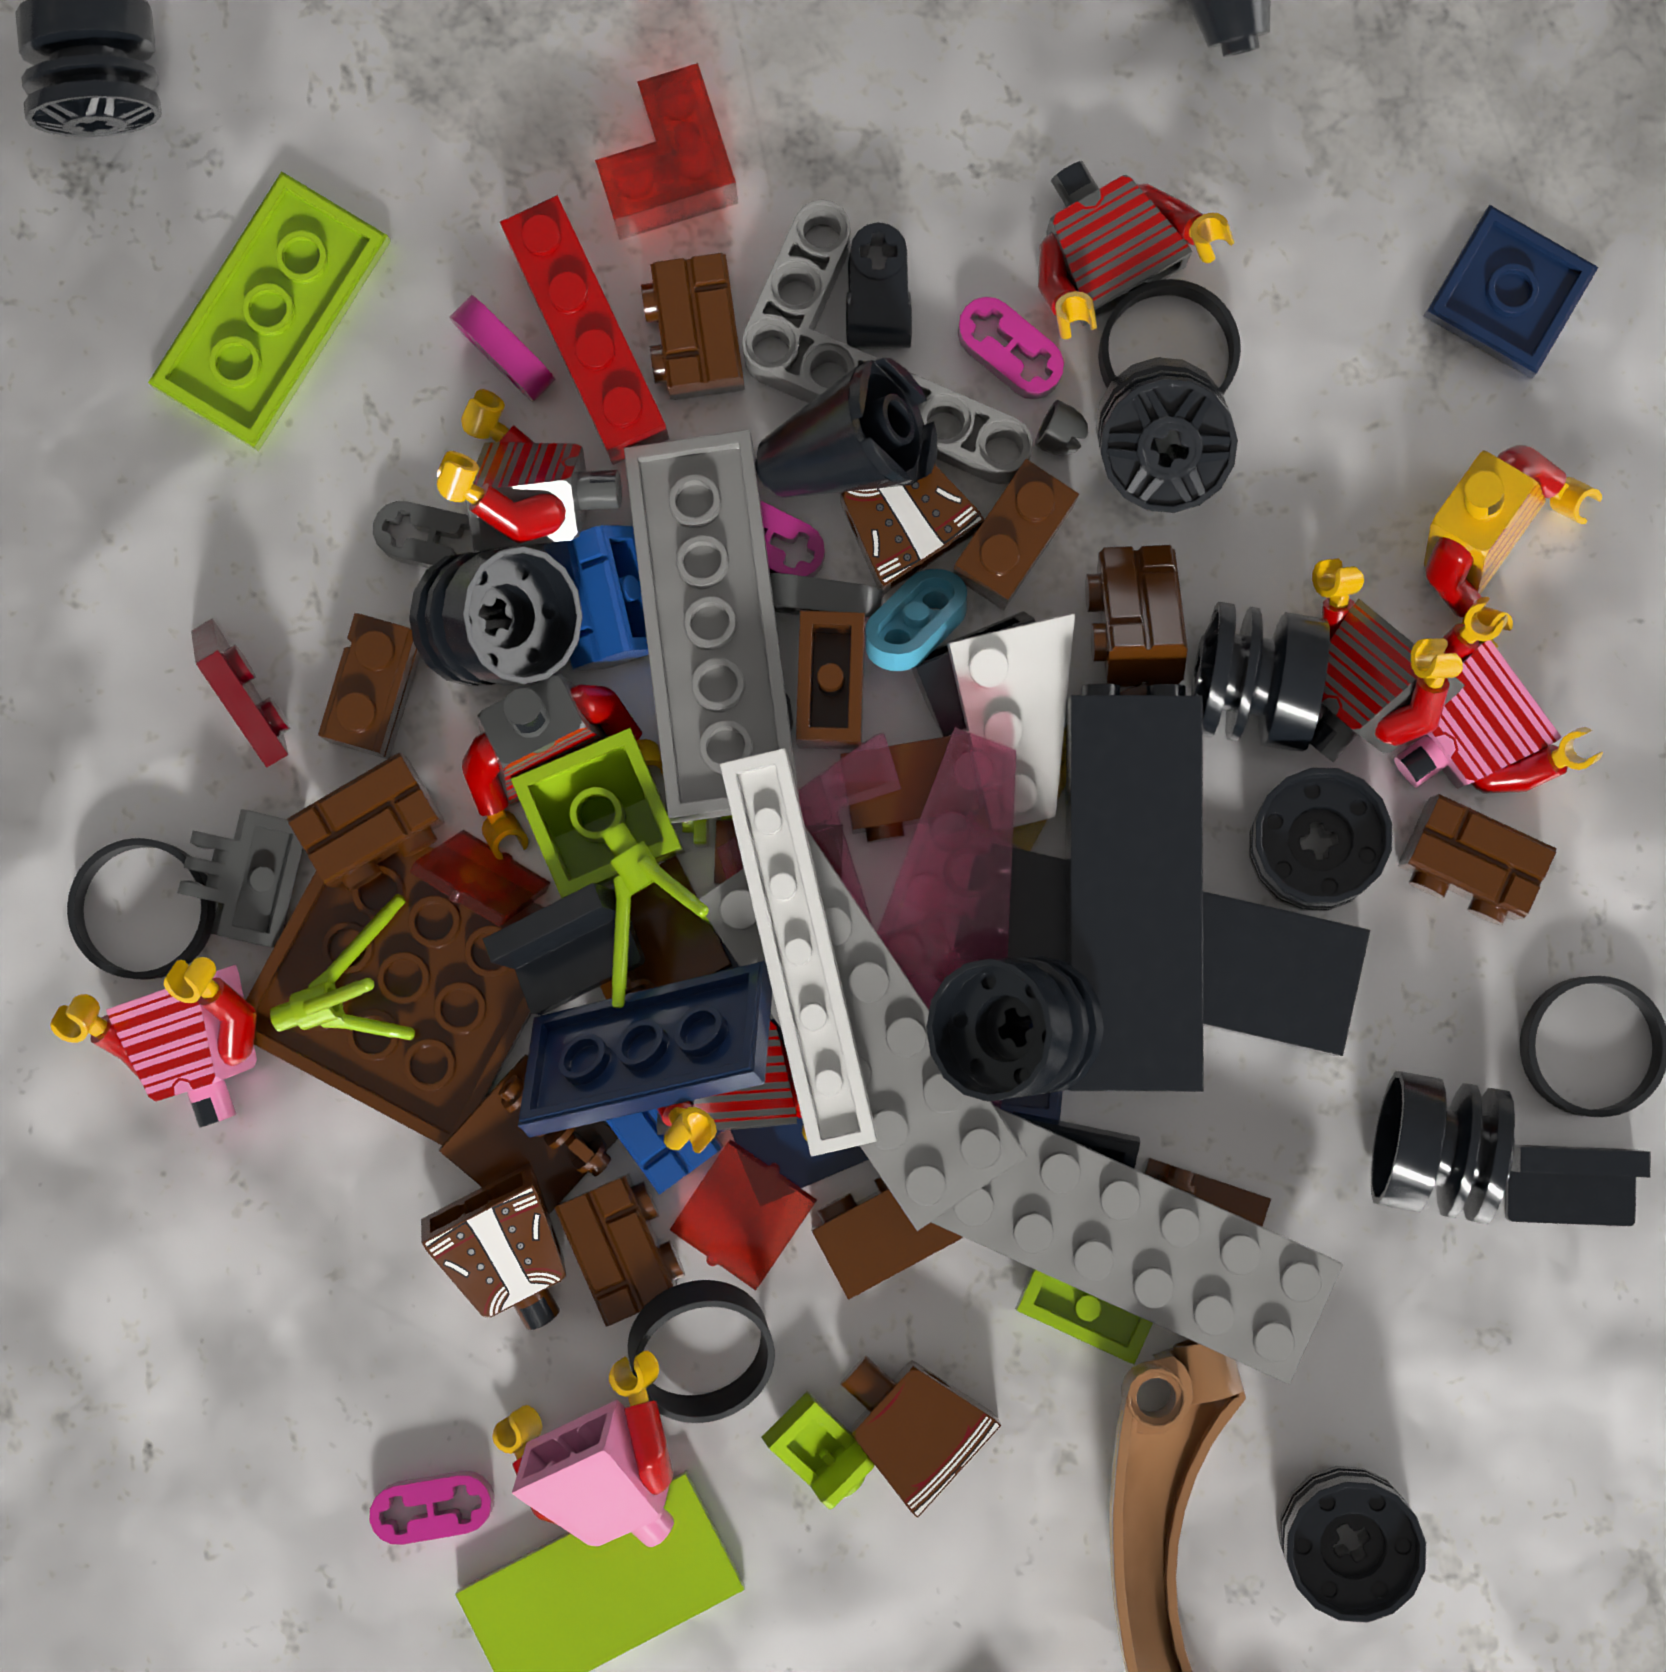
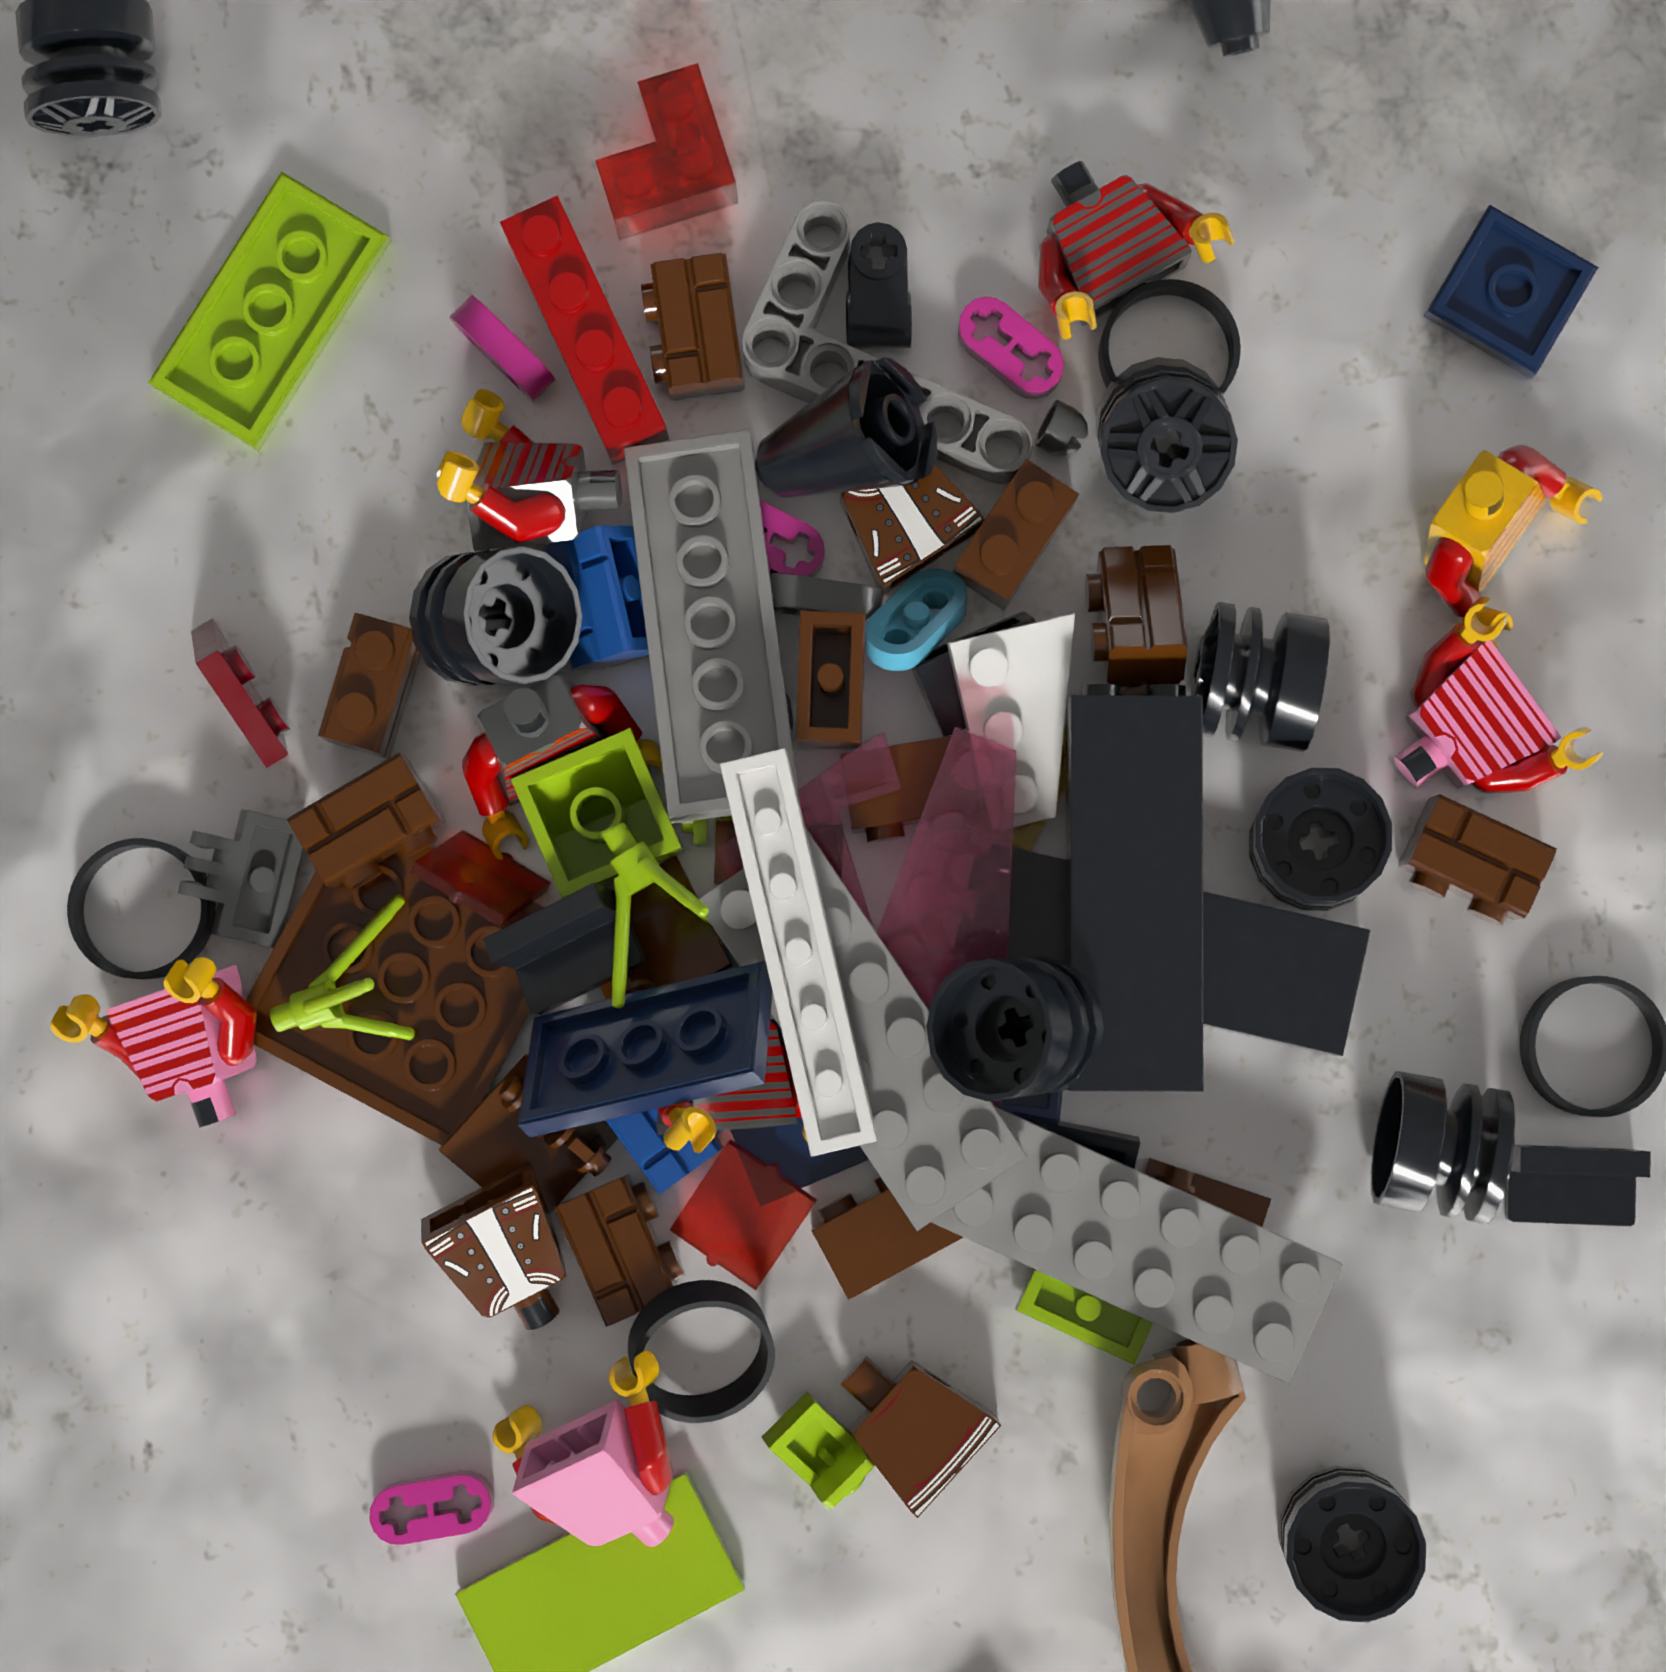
(425, 519): dark grey beam -> none
(1375, 675): torso -> none

